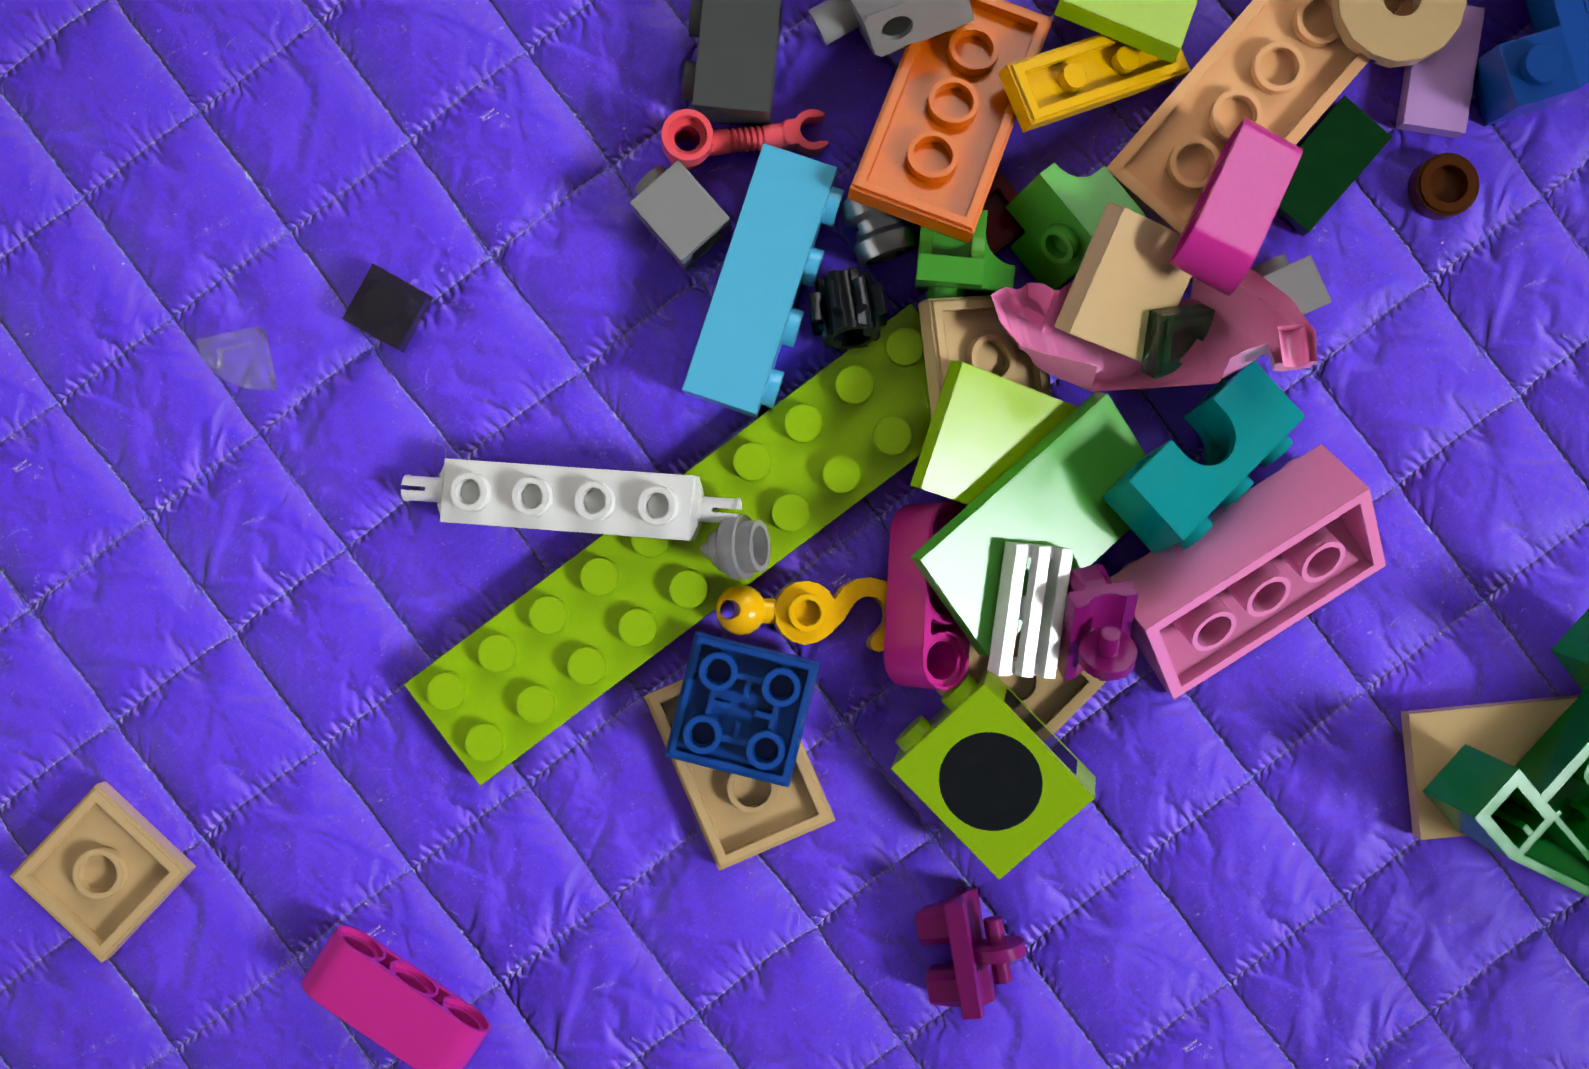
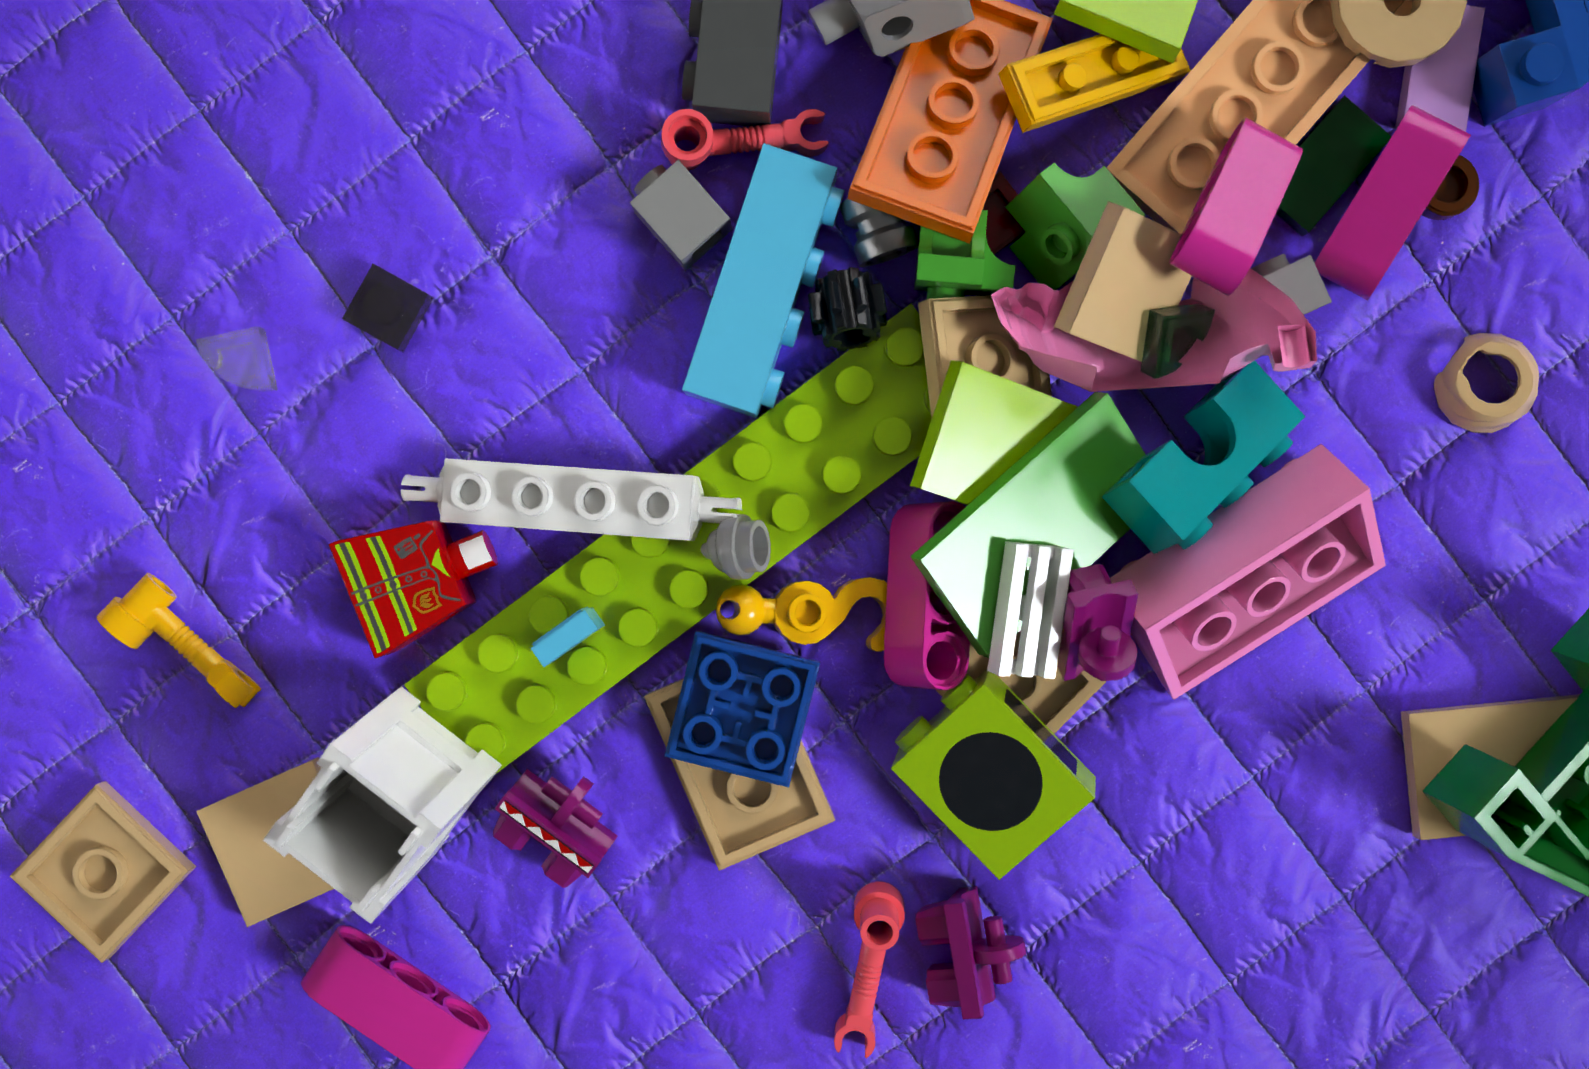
(147, 610): none -> yellow brick
(255, 872): none -> tan tile
(382, 803): none -> white container
(410, 579): none -> red torso
(558, 821): none -> magenta hips
(566, 635): none -> medium azure tile
(872, 903): none -> coral brick
(1390, 201): none -> dark pink beam
(1464, 407): none -> tan piece

